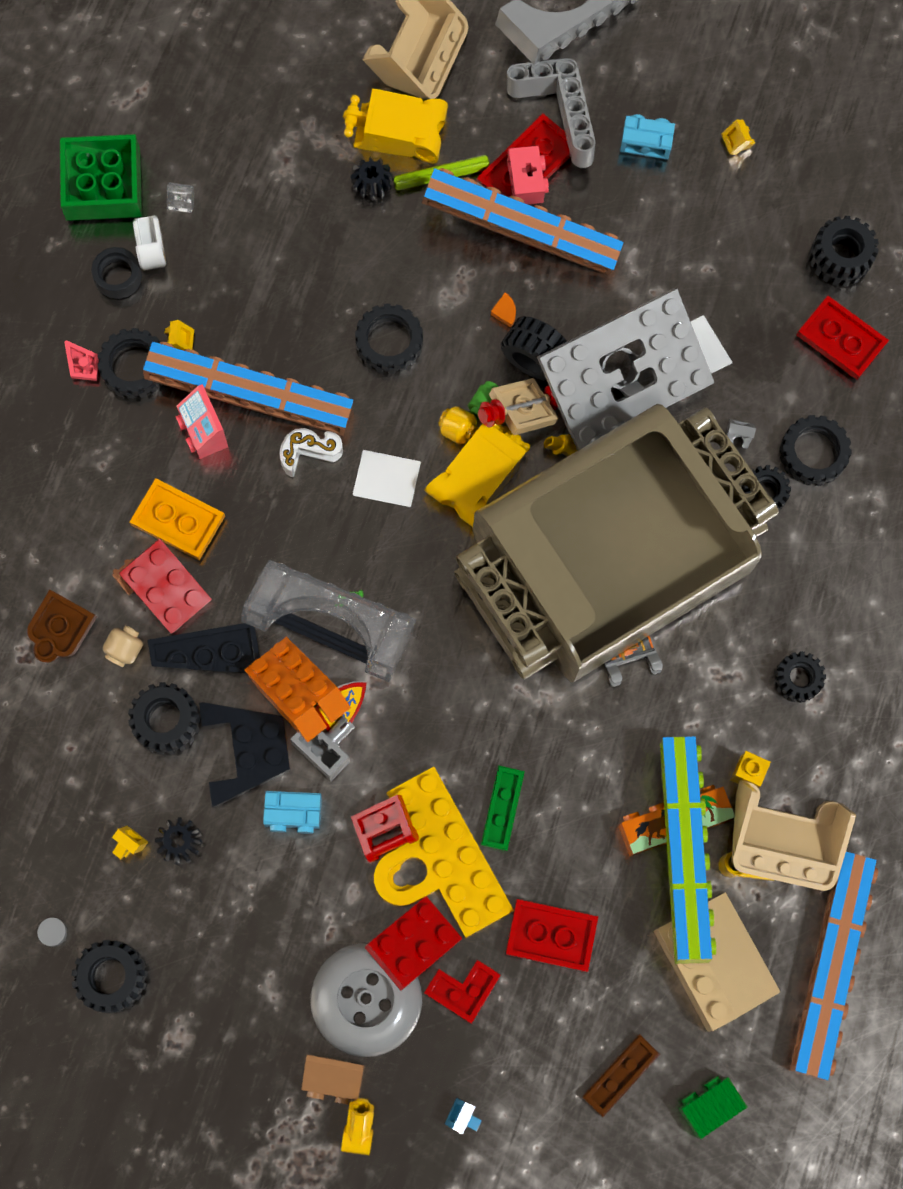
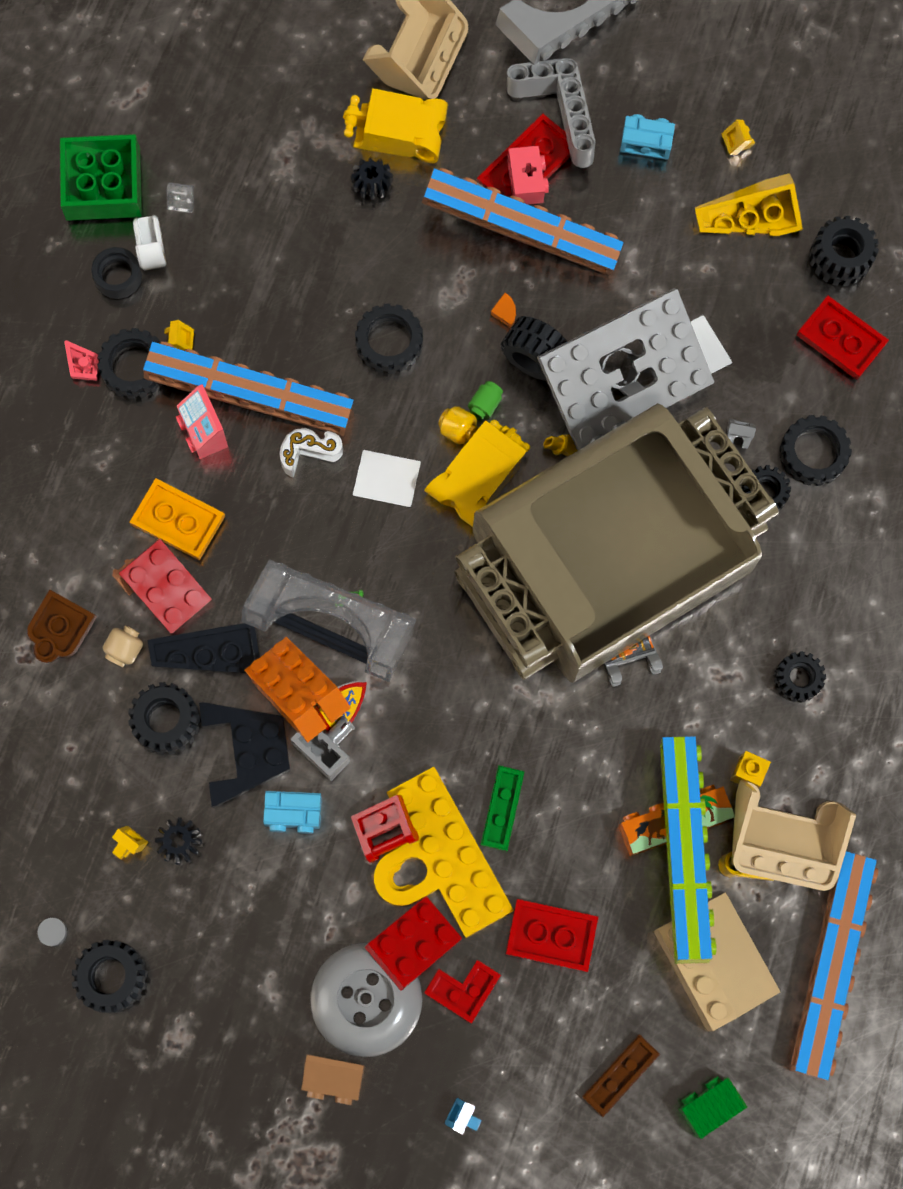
(358, 1131): yellow piece -> none
(458, 168): lime axle -> none
(520, 406): tan plate -> none
(759, 208): none -> yellow wedge

